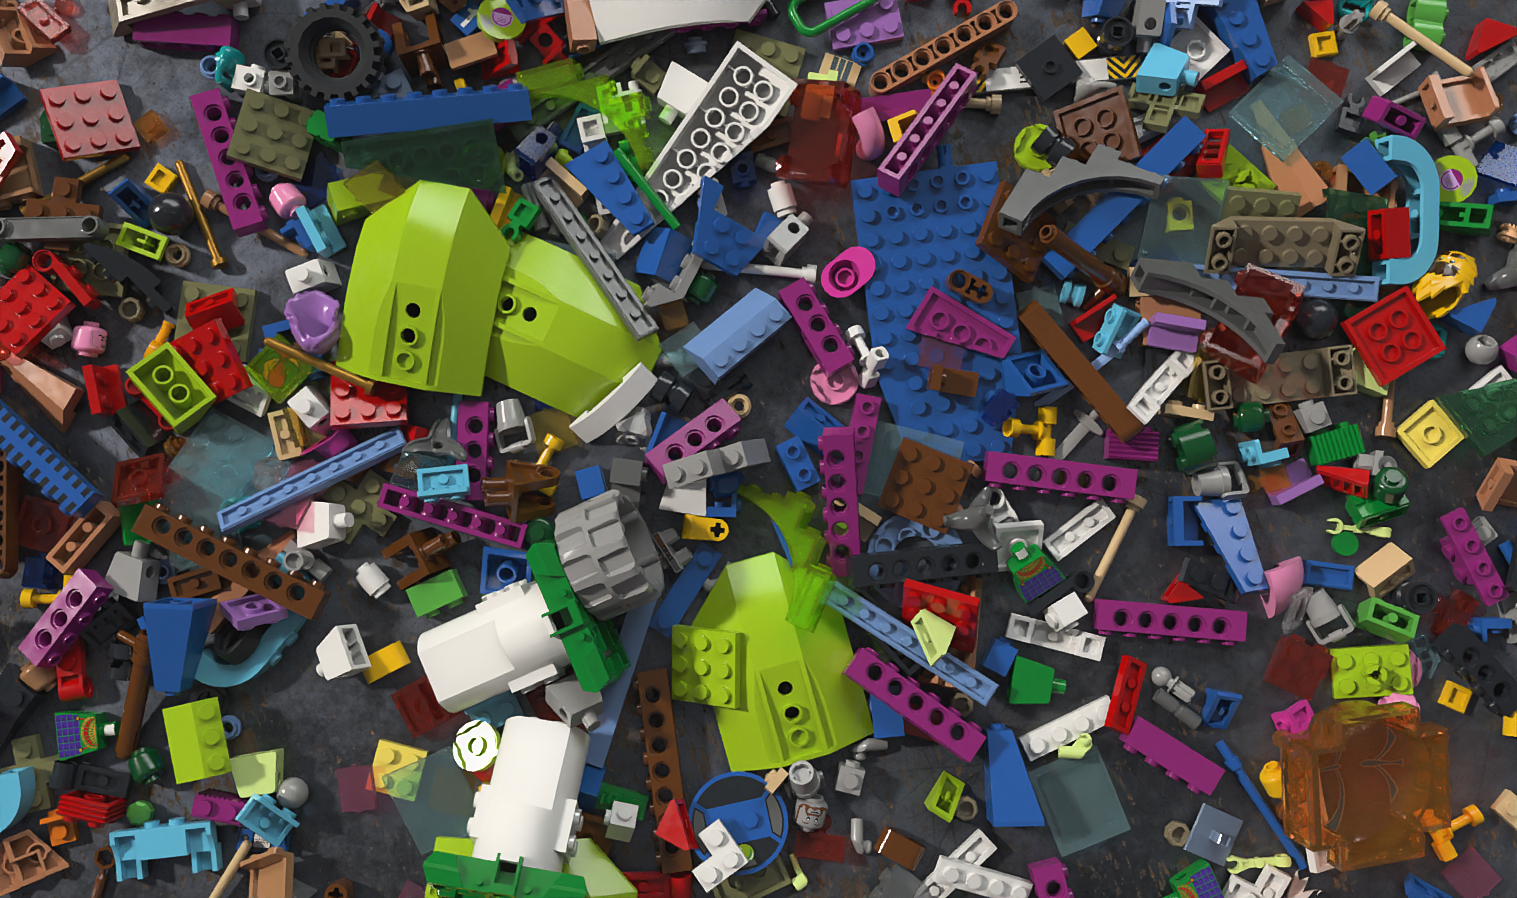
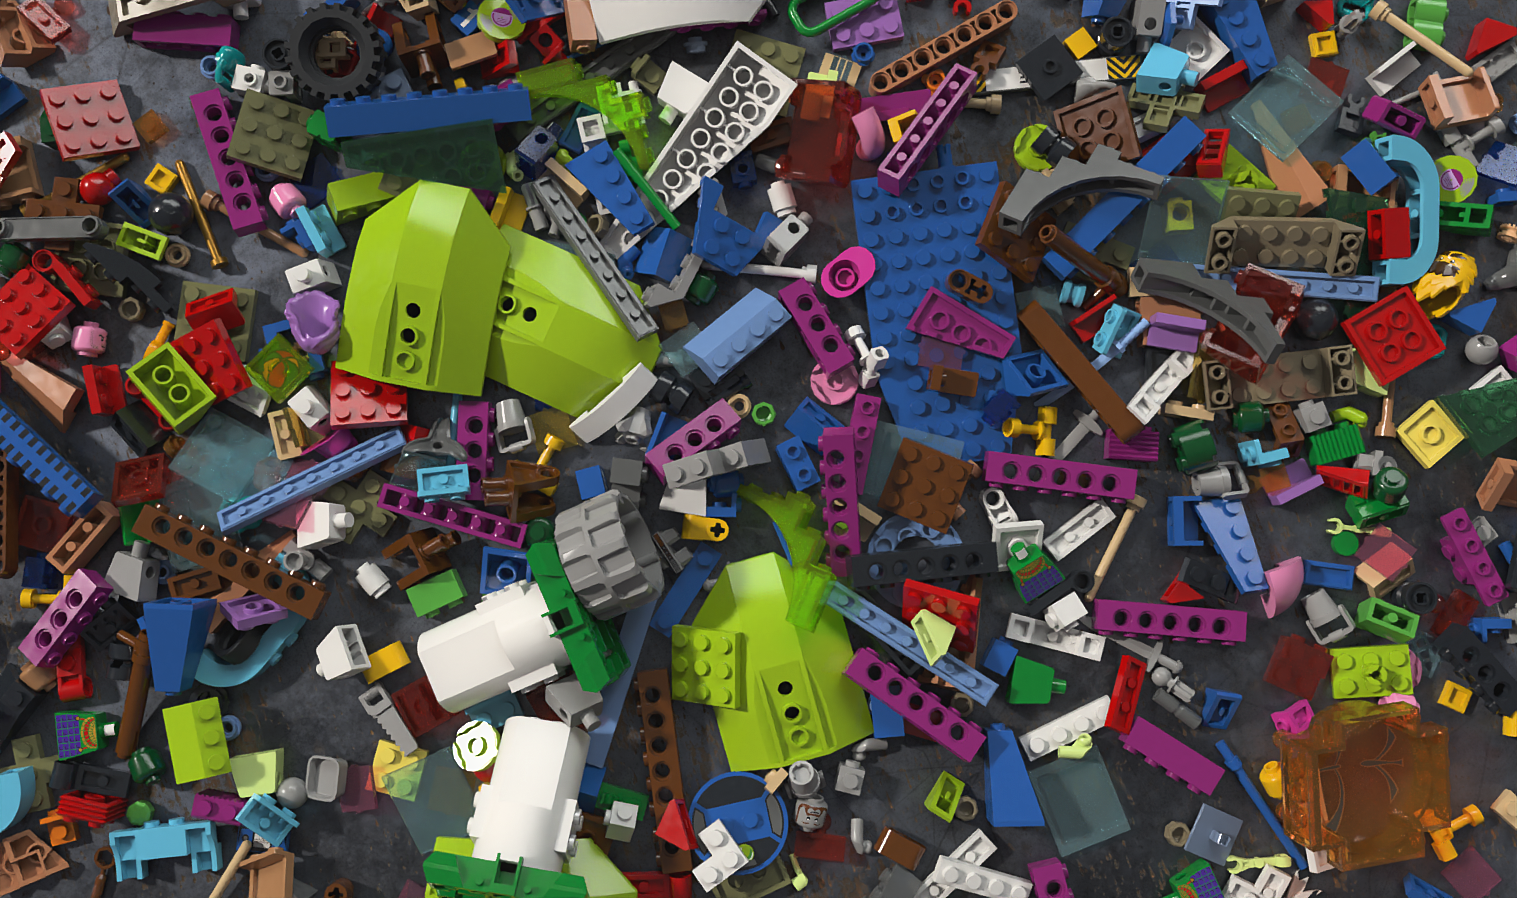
(97, 185): none -> red piece
(325, 778): none -> light grey piece
(369, 385): pearl gold bar -> none
(374, 186): clear yellow piece -> none
(389, 718): none -> light grey piece
(521, 216): green plate -> none
(625, 262): none -> blue arm
(763, 414): none -> bright green tile
(976, 519): dark grey piece -> none
(1152, 654): none -> light grey sword
(1296, 609): clear tile -> none
(1351, 414): none -> lime arm
(1385, 552): none -> clear pink piece

